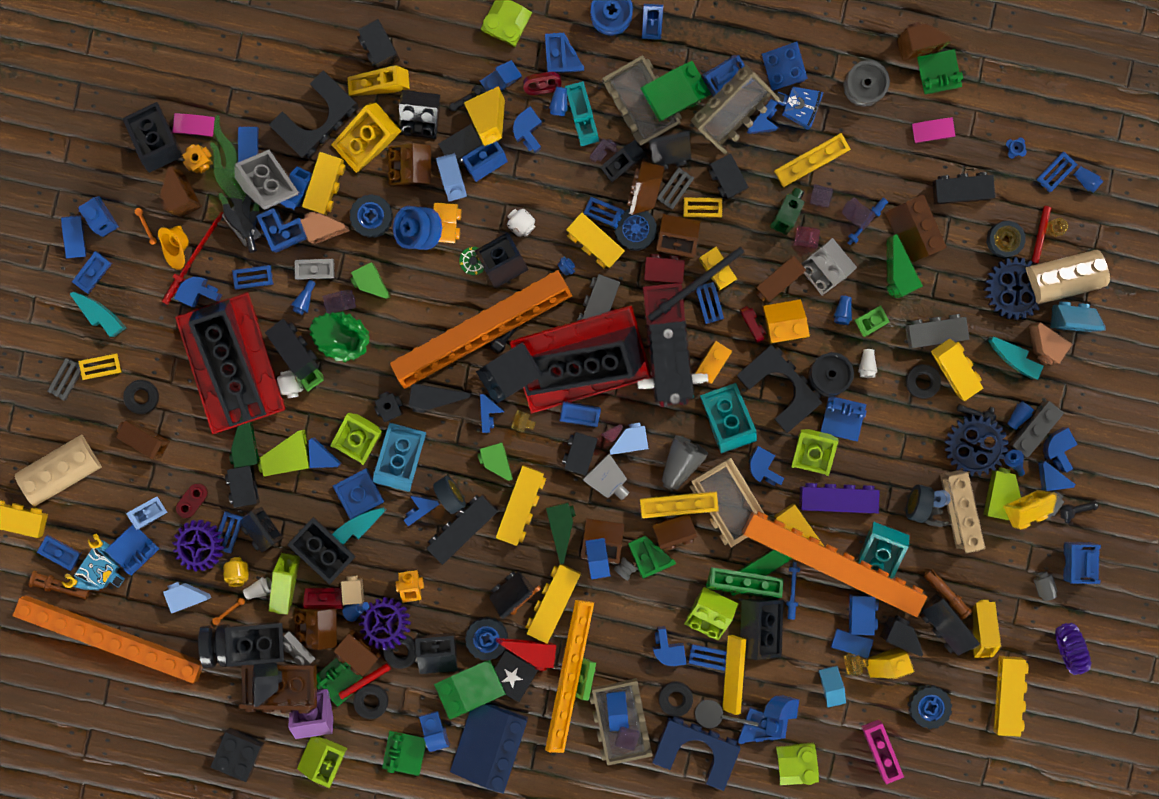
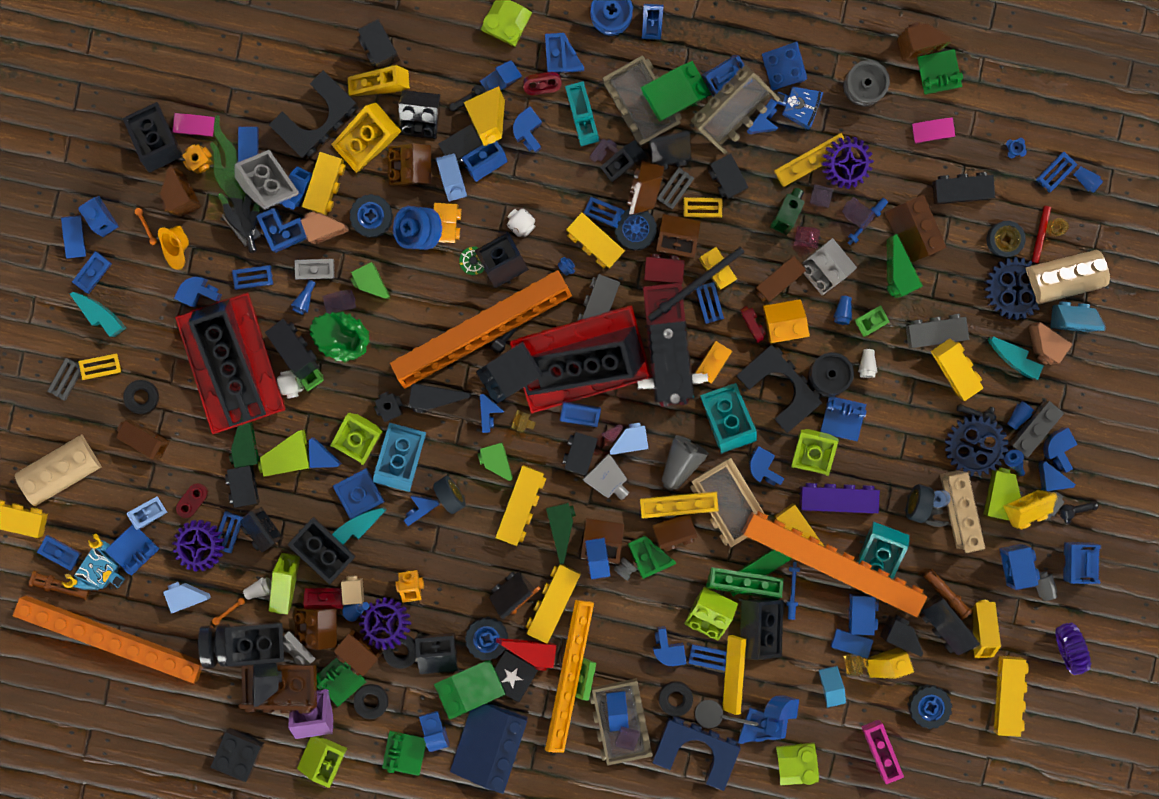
(180, 278): red sword -> none
(236, 572): yellow head -> none
(364, 681): red bar -> none
(462, 529): black brick -> none
(559, 102): blue cone -> none
(846, 155): none -> dark purple gear
(934, 377): black tyre -> none
(1019, 566): none -> blue brick

